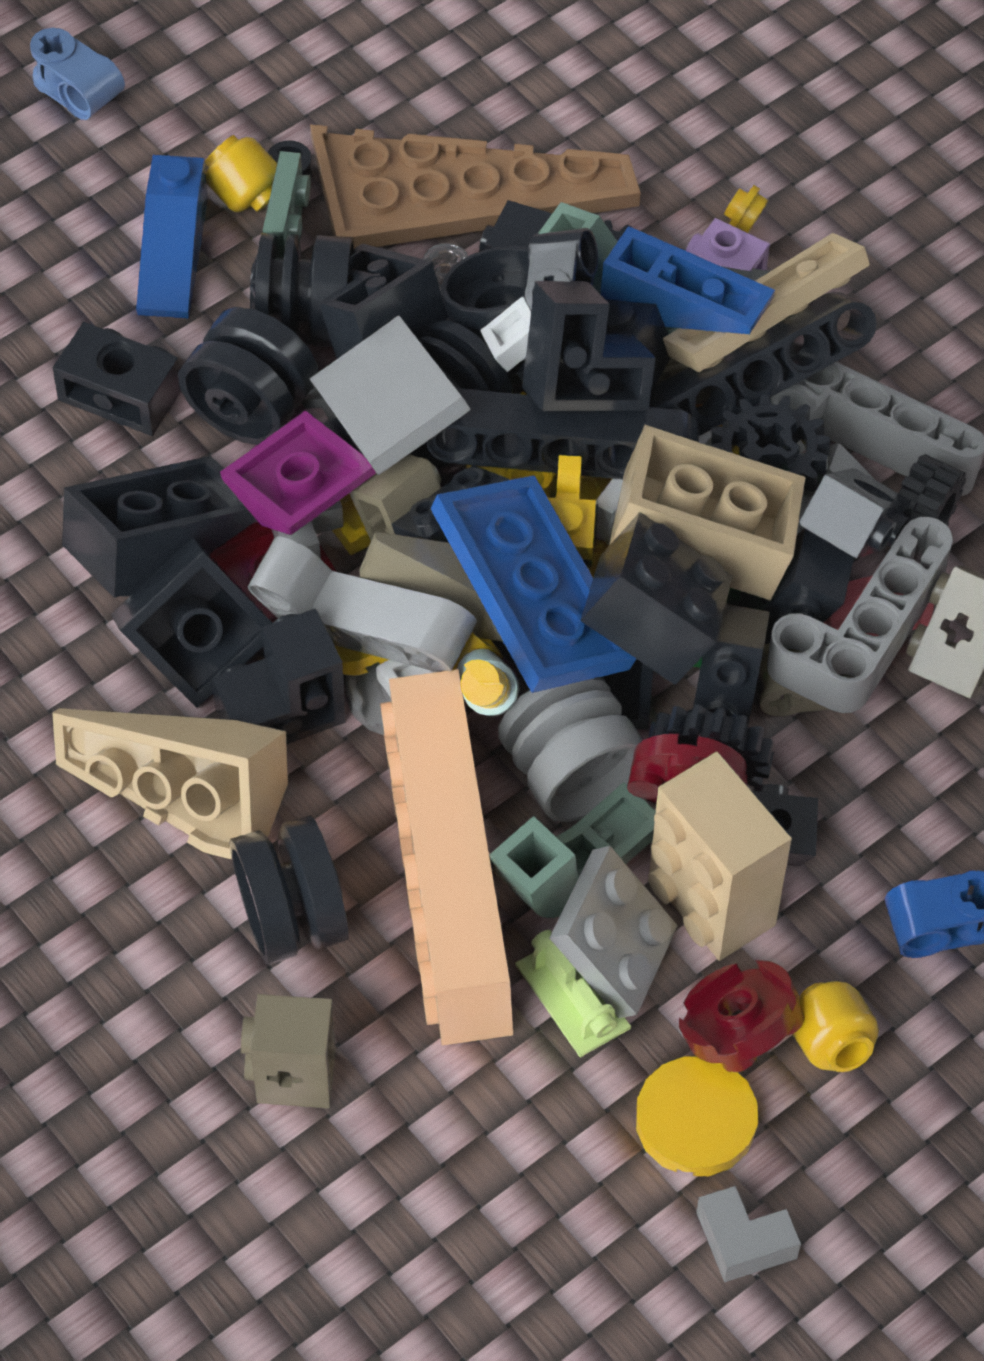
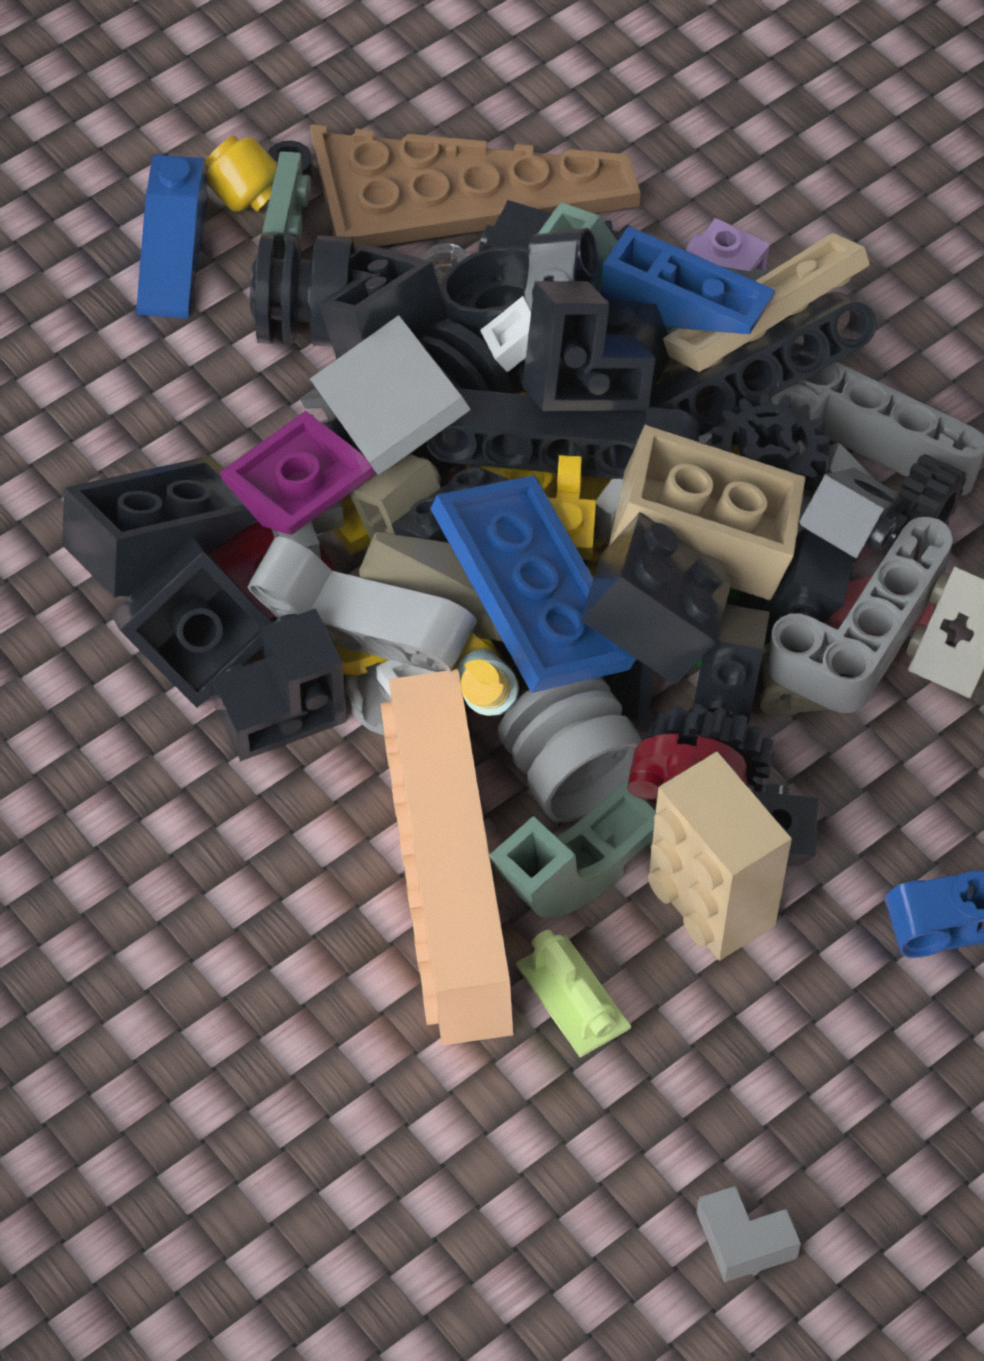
(73, 73): medium blue piece -> none
(117, 378): black brick -> none
(190, 771): tan wedge -> none
(247, 375): black wheel -> none
(290, 1050): dark tan brick -> none
(298, 887): black wheel -> none
(614, 932): light grey plate -> none
(696, 1116): yellow tile -> none
(745, 208): yellow plate -> none
(768, 1014): dark red plate -> none
(836, 1027): yellow head -> none

